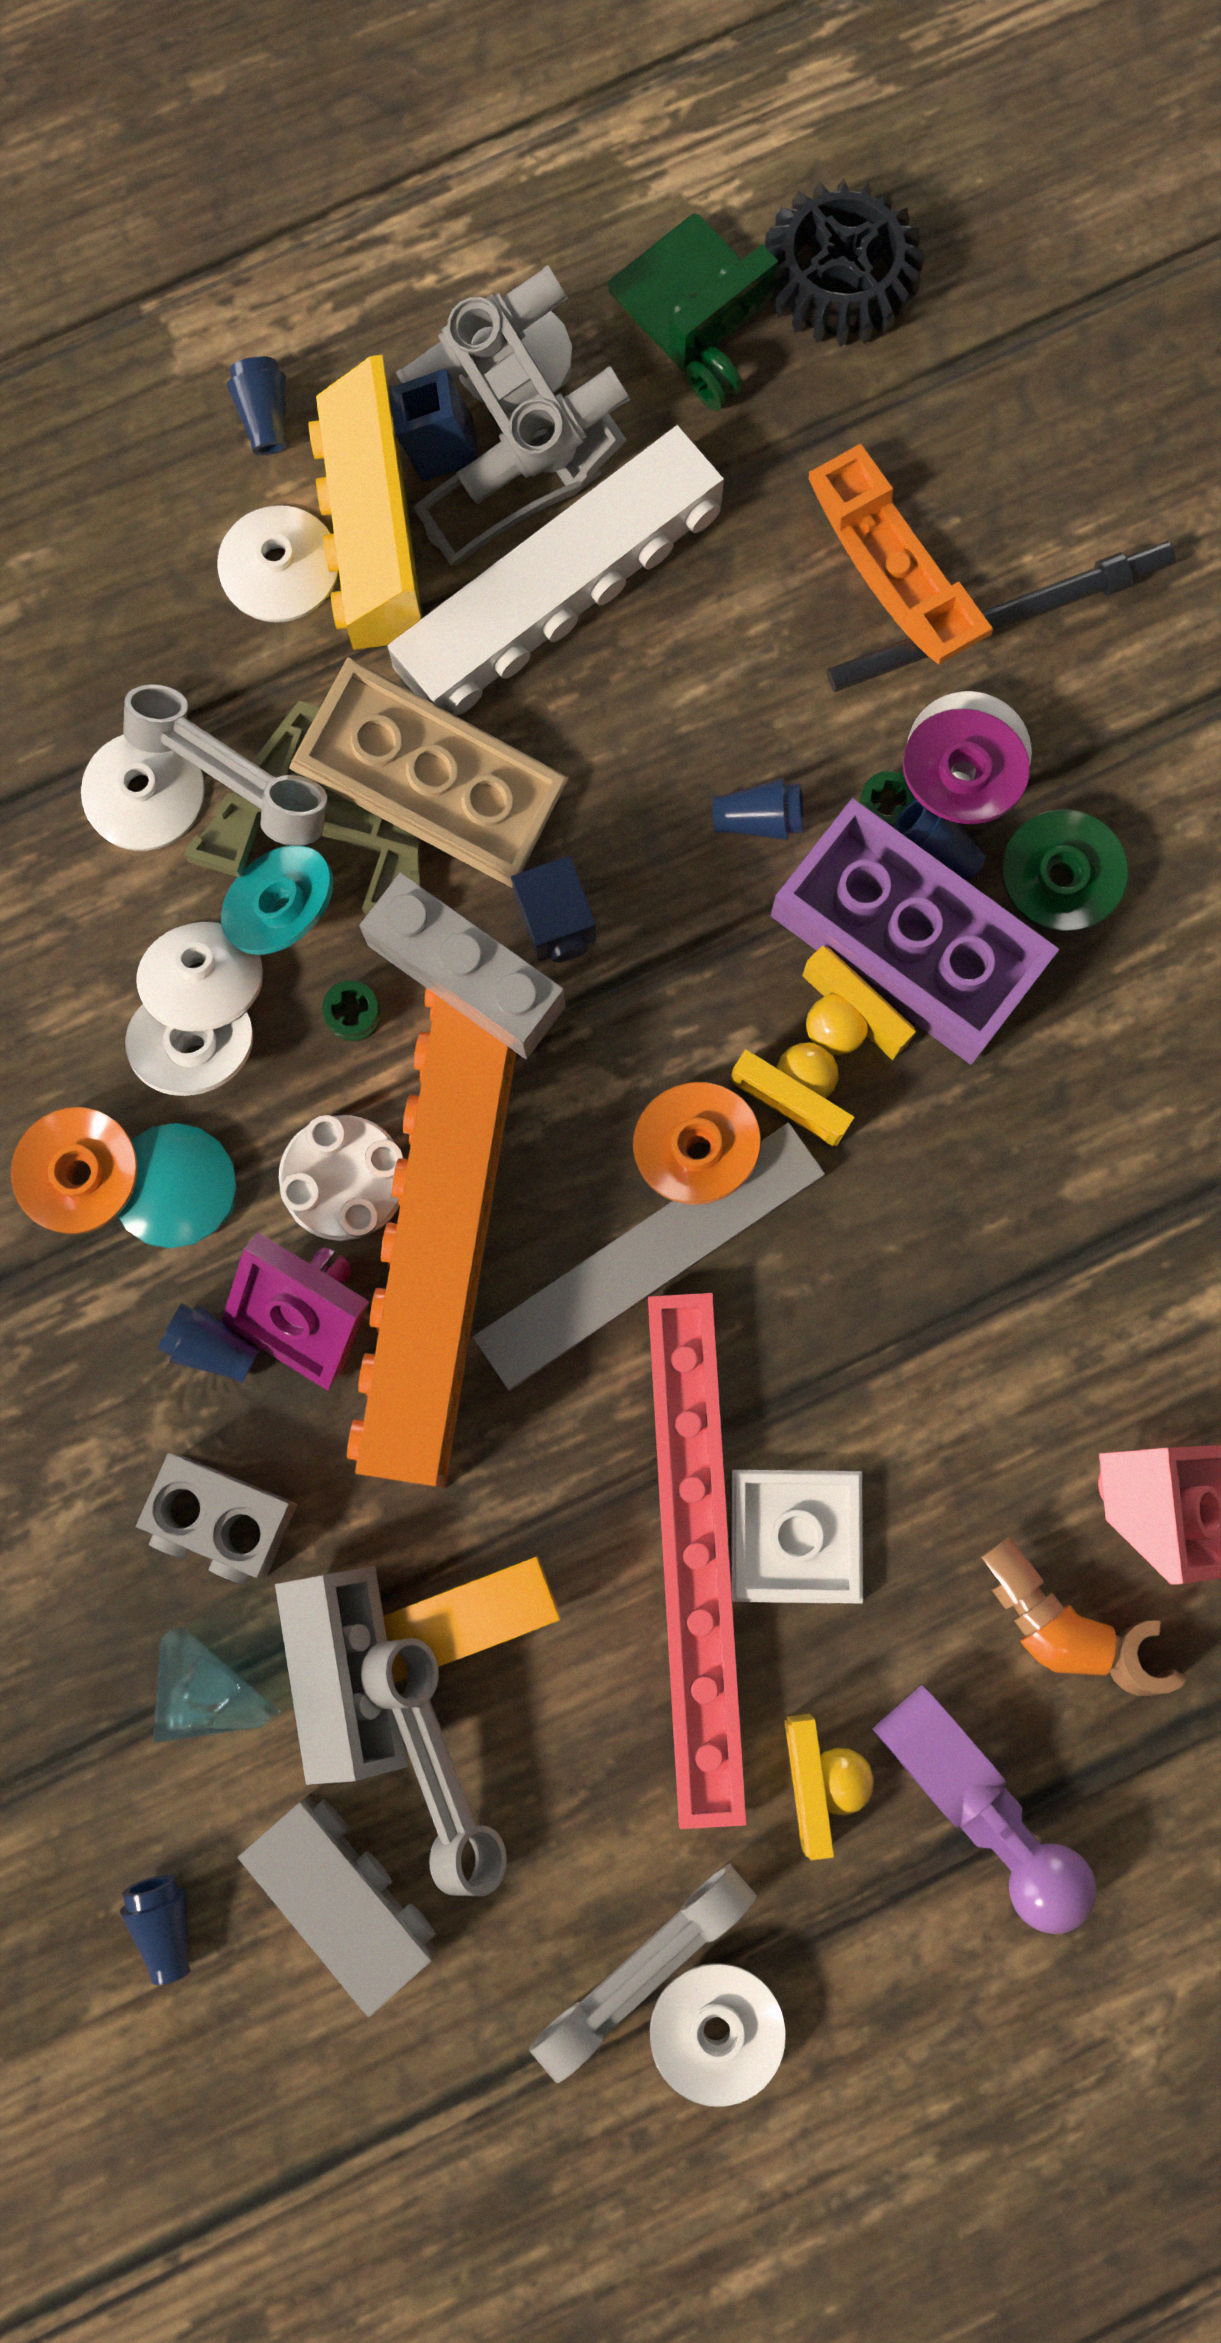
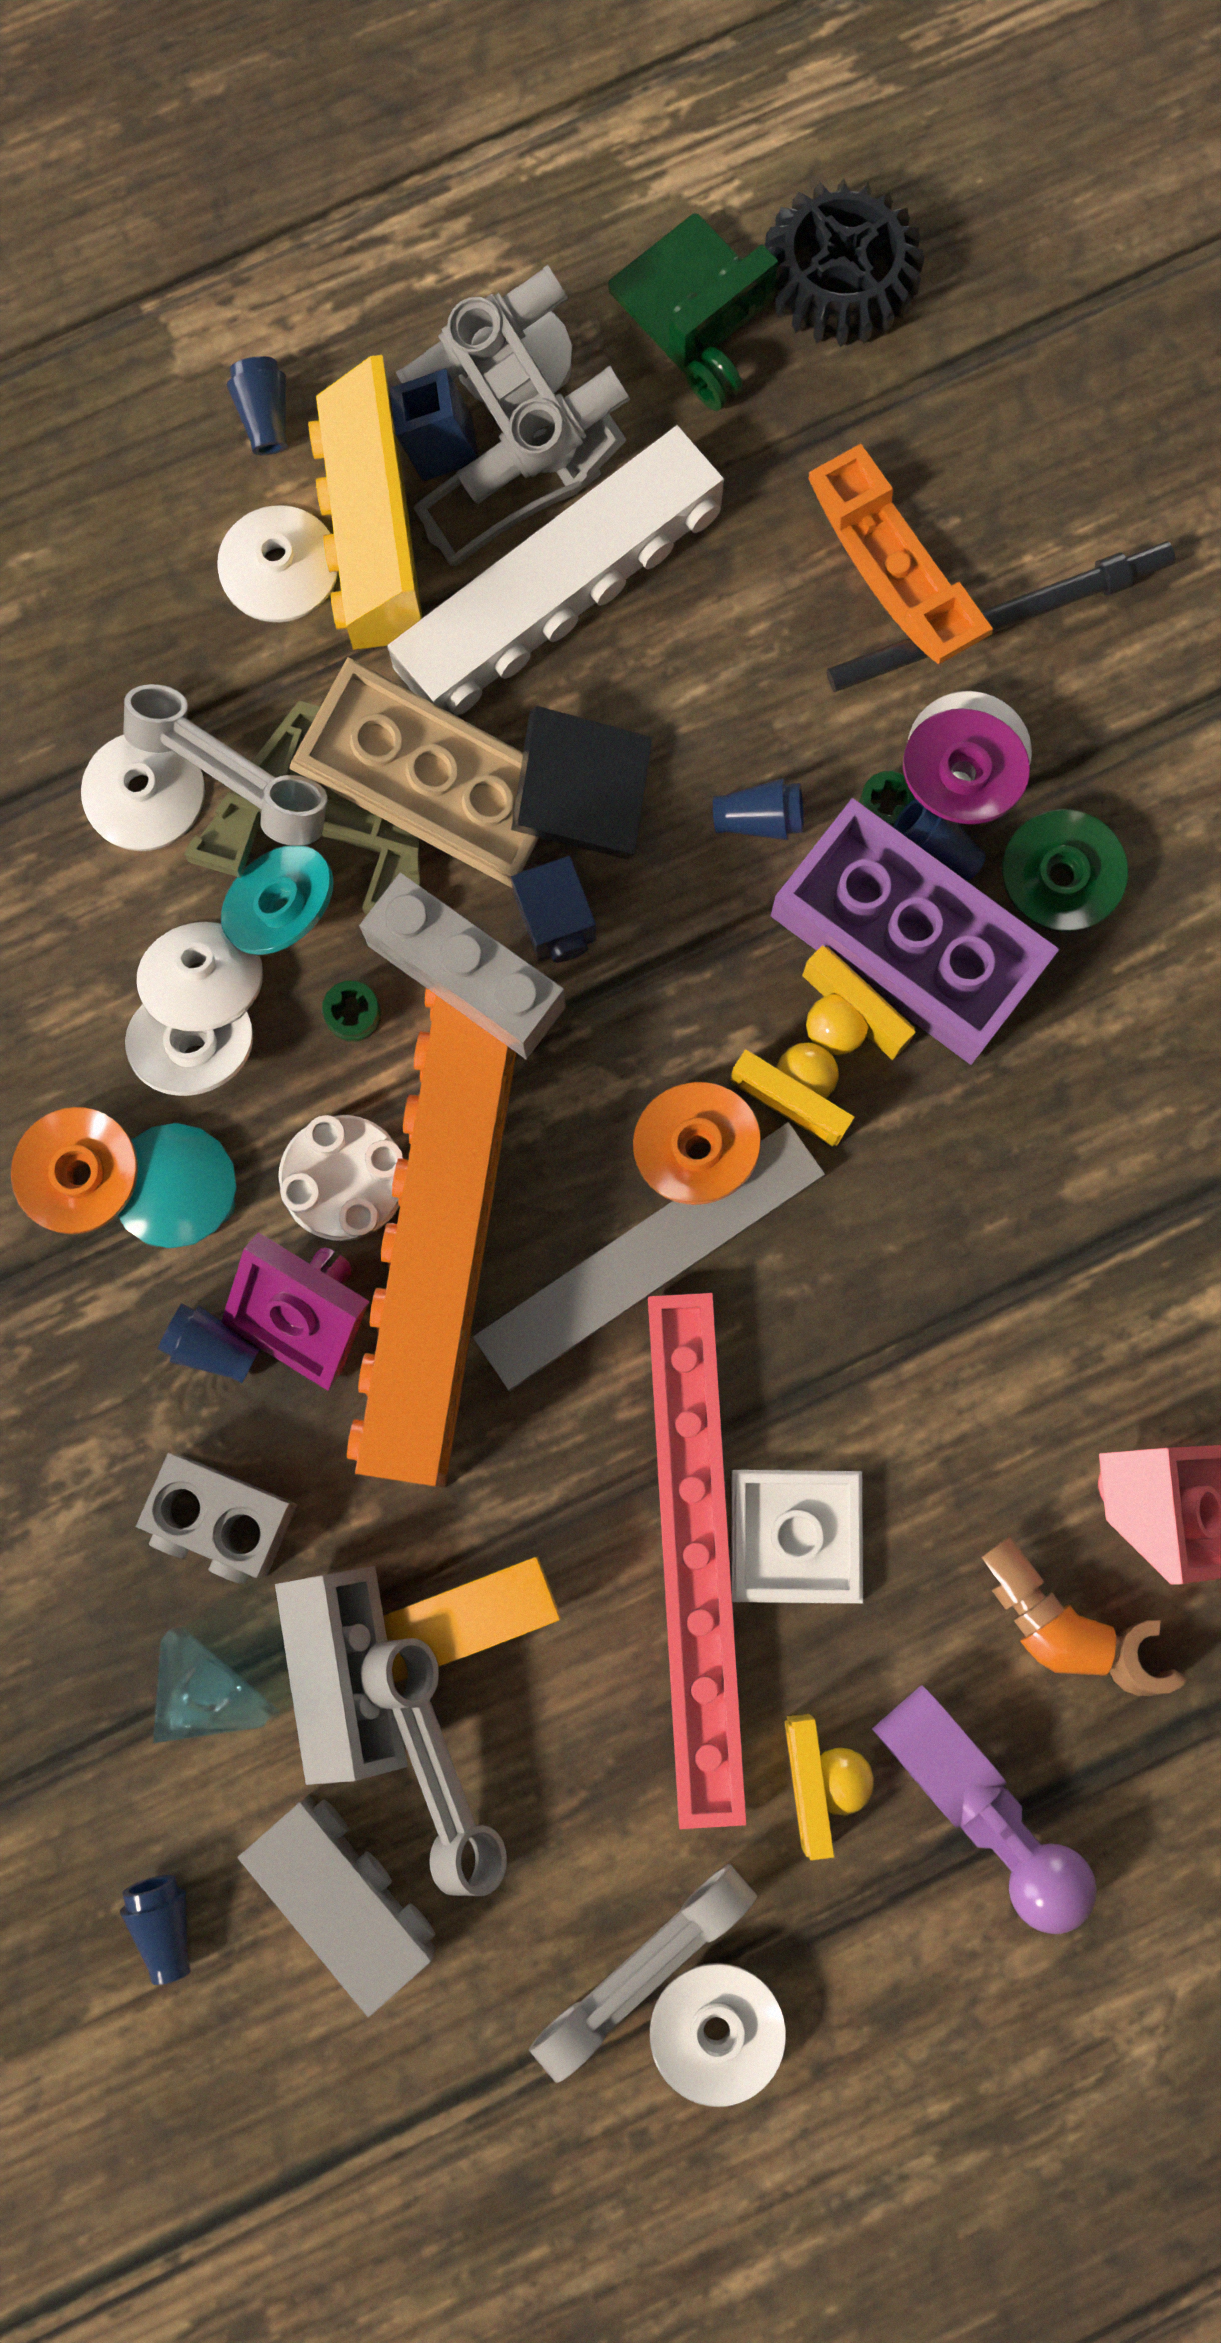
(581, 783): none -> black tile

